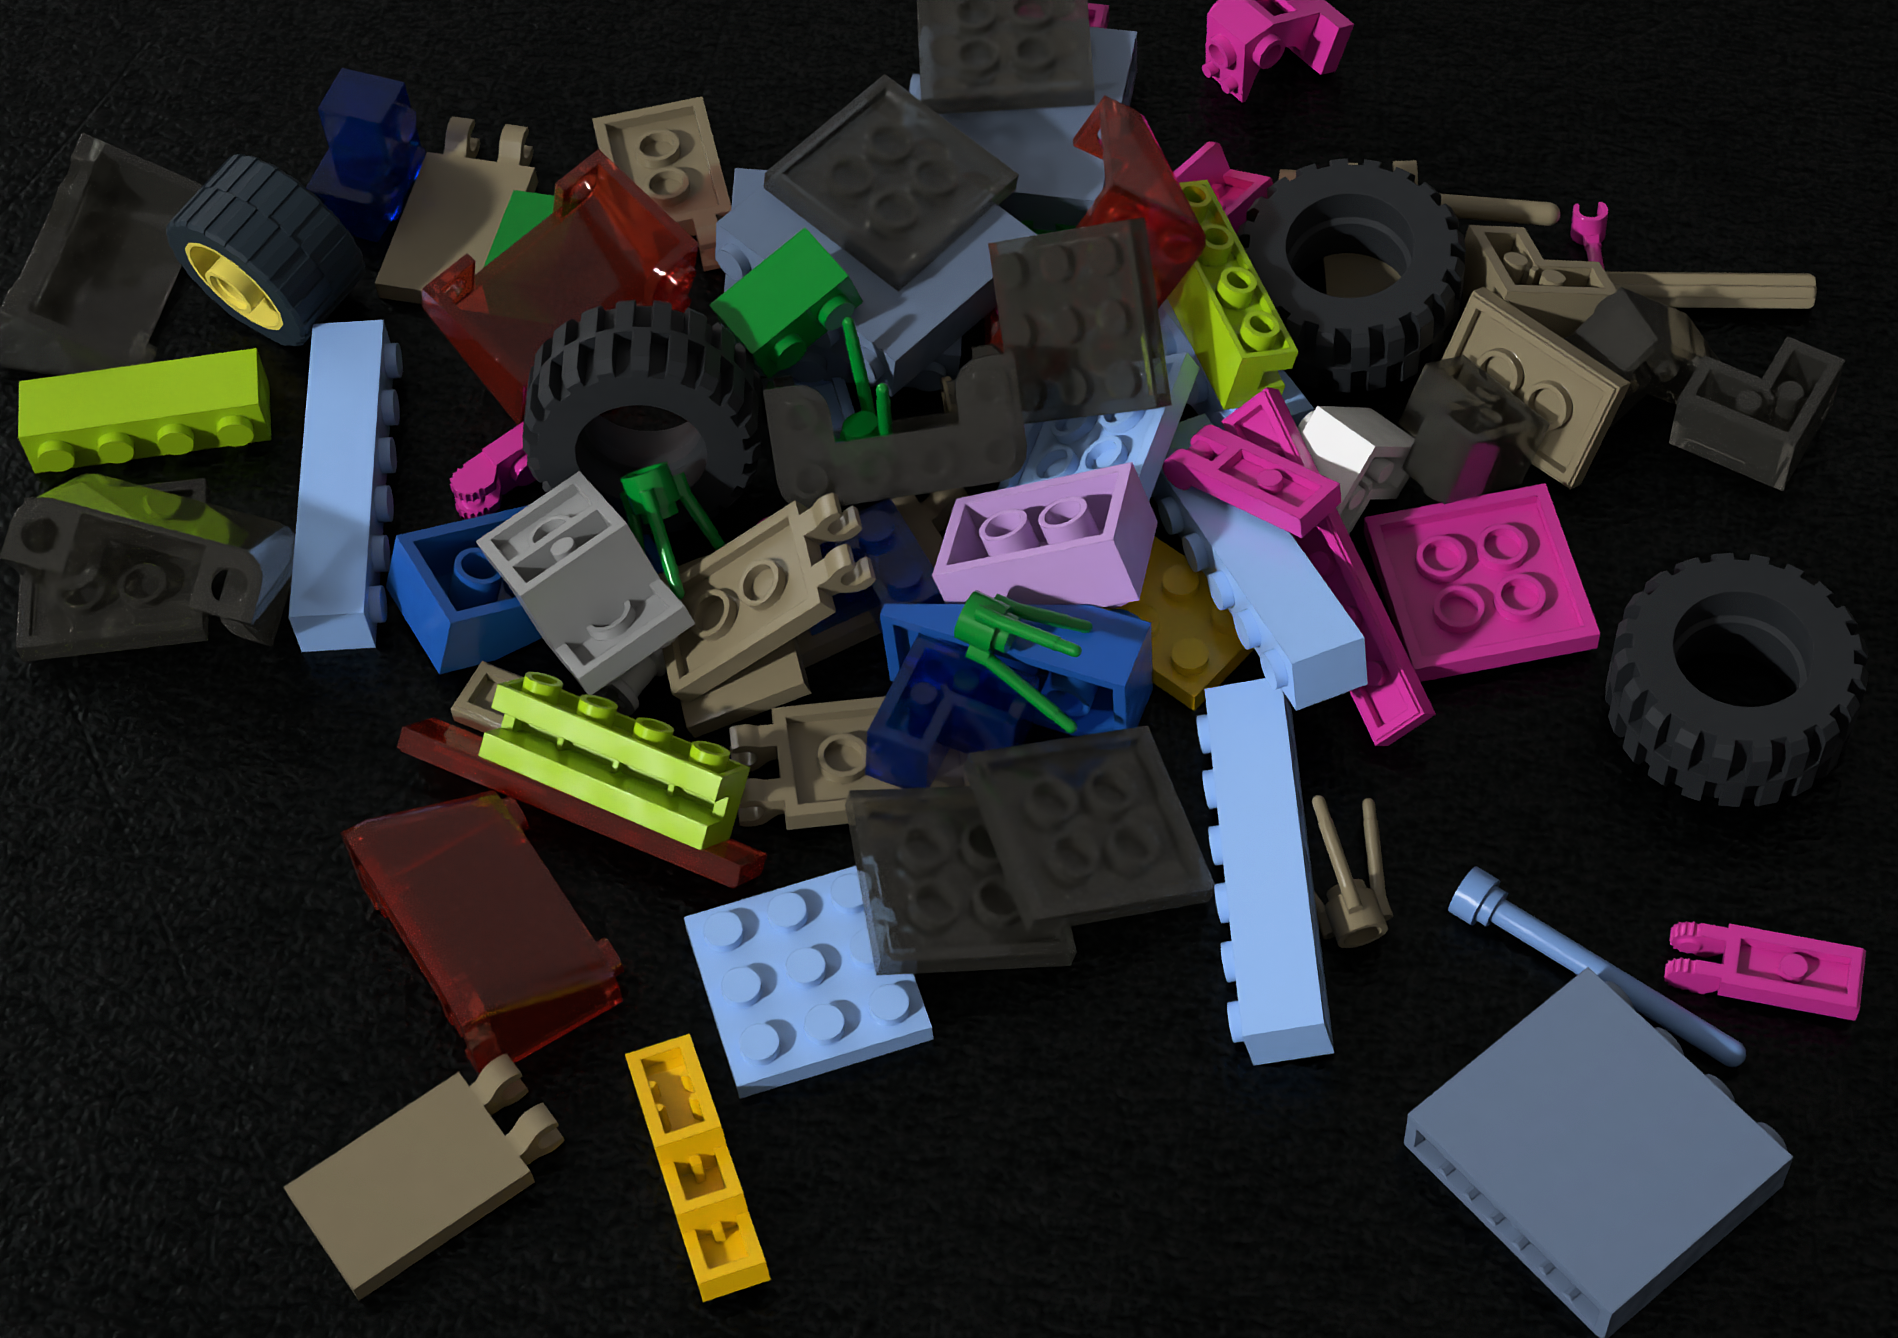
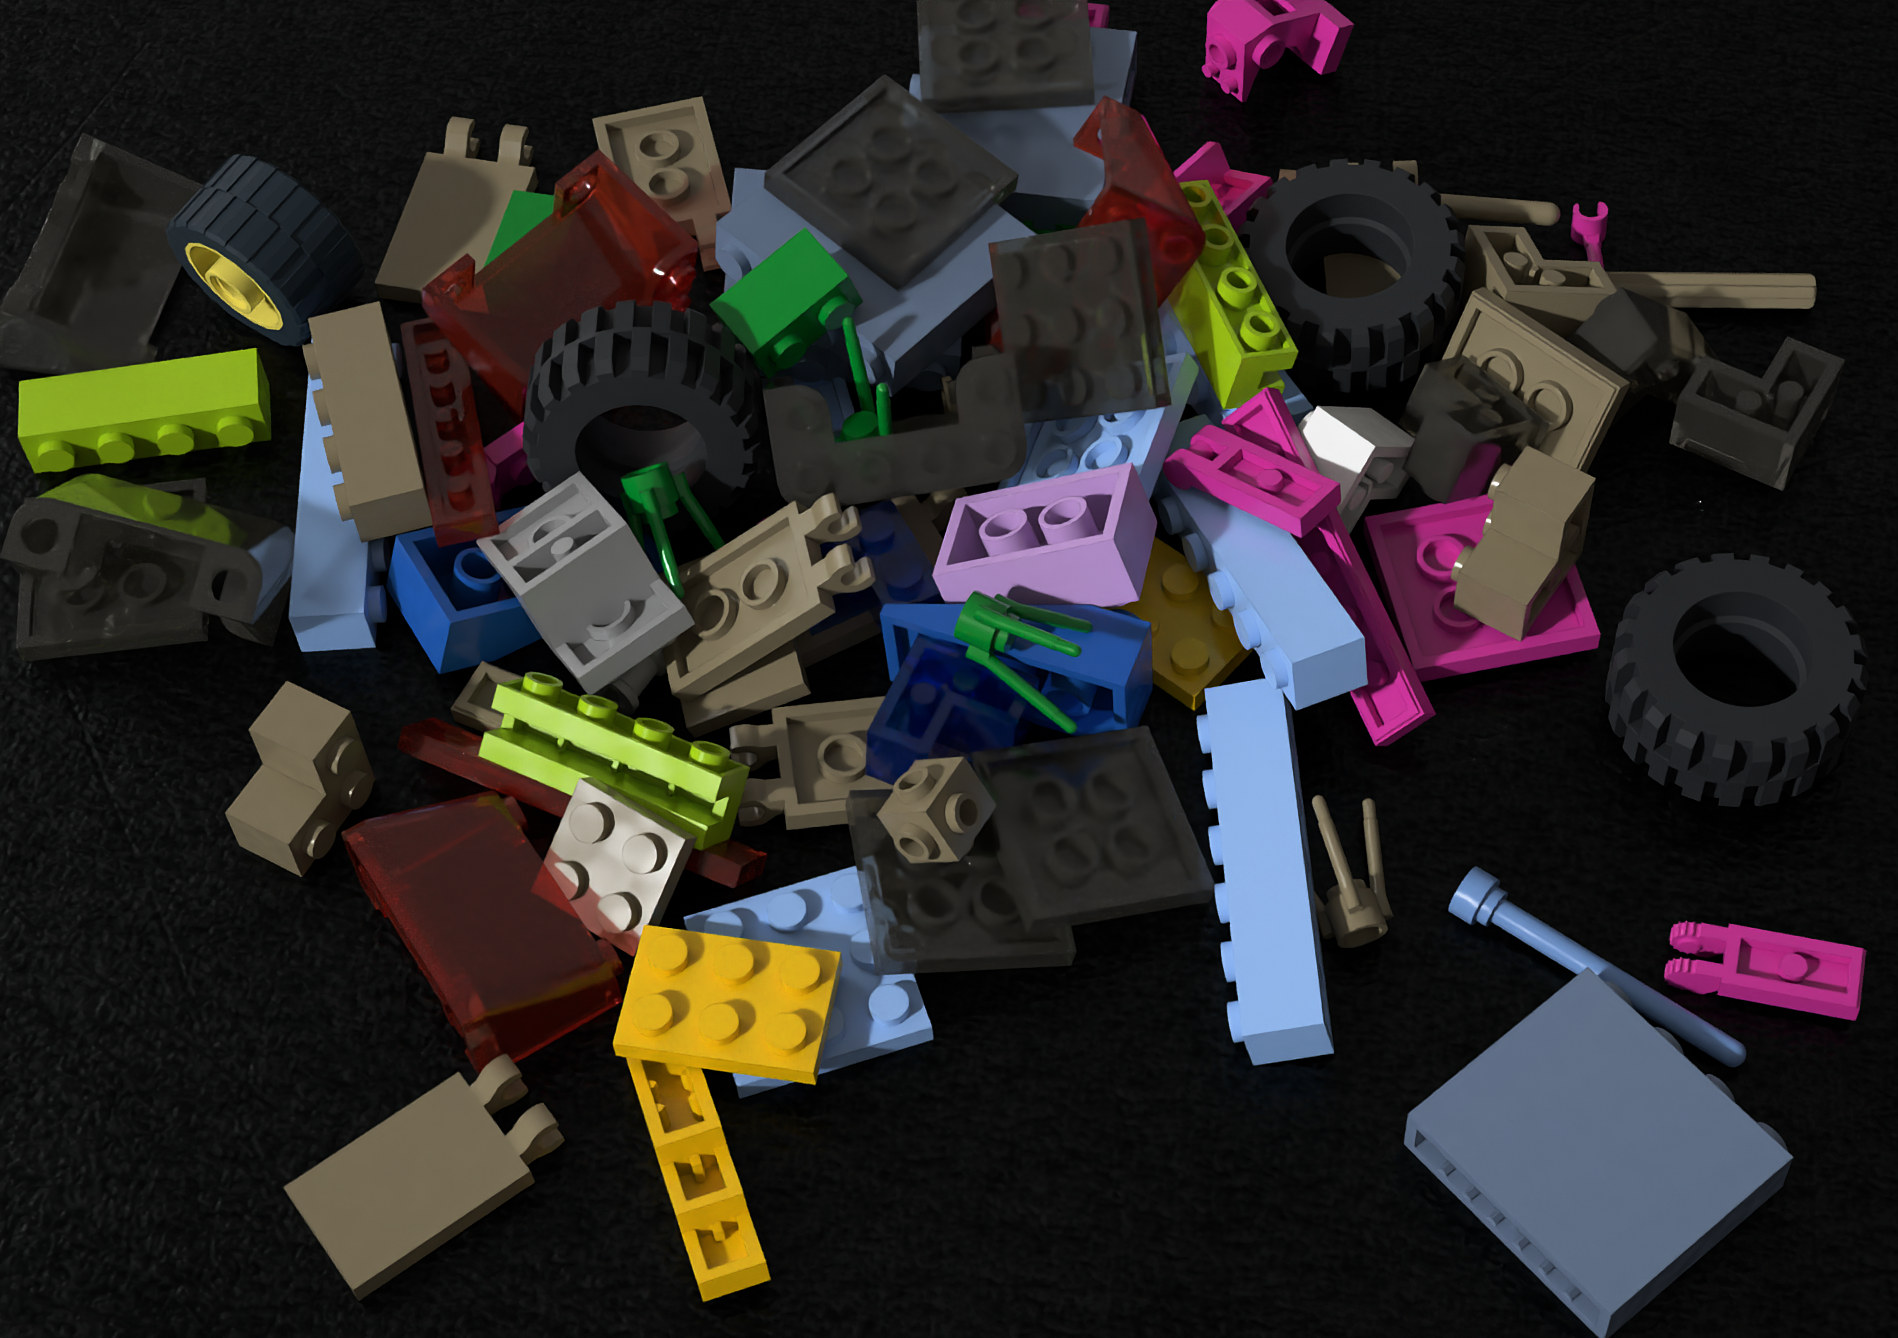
(307, 780): none -> dark tan brick
(368, 421): none -> dark tan brick
(370, 152): clear blue brick -> none
(449, 436): none -> clear red tile
(616, 862): none -> plate
(728, 1004): none -> yellow plate
(936, 810): none -> dark tan brick
(1526, 542): none -> dark tan brick

